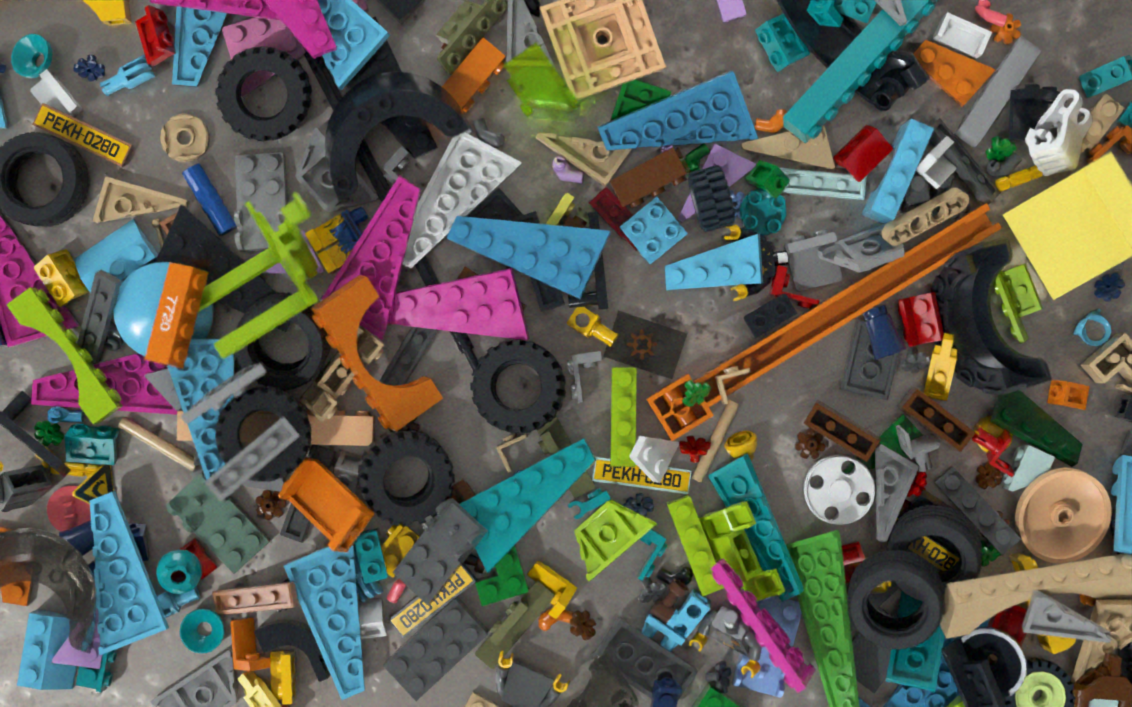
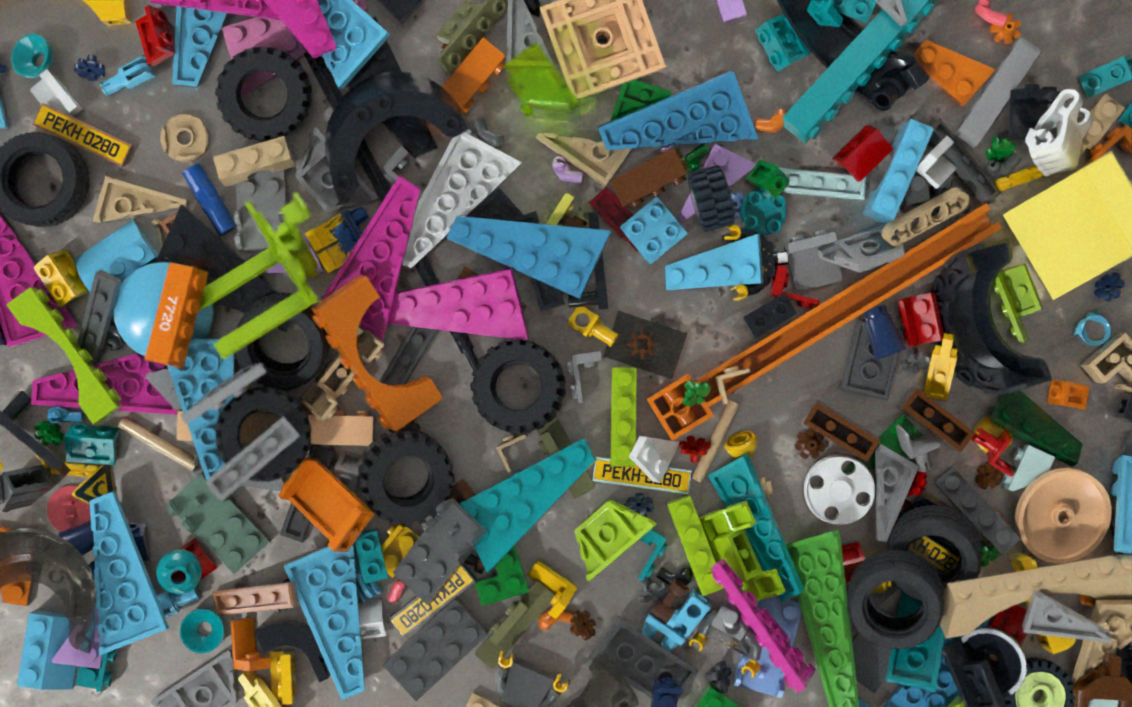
(239, 164): none -> tan arch
(275, 504): reddish brown plant -> none
(595, 499): teal plate -> none
(767, 487): none -> tan plate
(791, 148): tan wing -> none
(961, 35): white panel -> none

